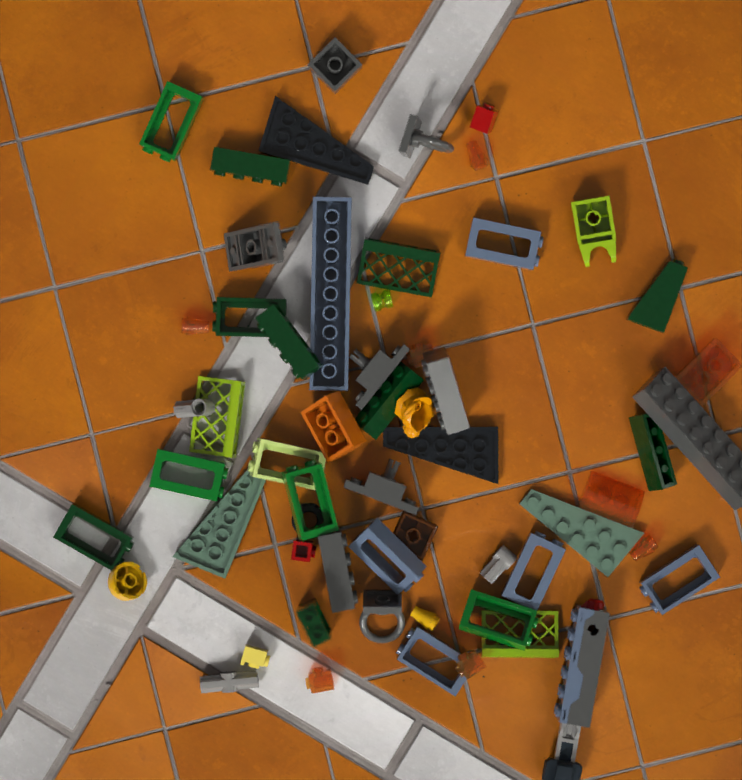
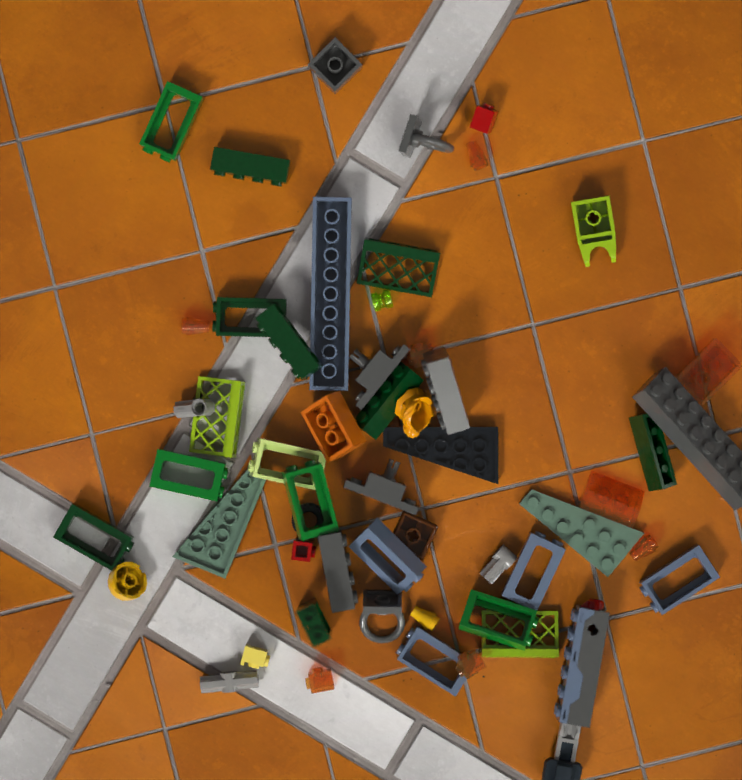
(255, 247): dark grey brick -> none
(303, 142): black wing -> none
(501, 258): sand blue piece -> none
(659, 299): dark green slope -> none

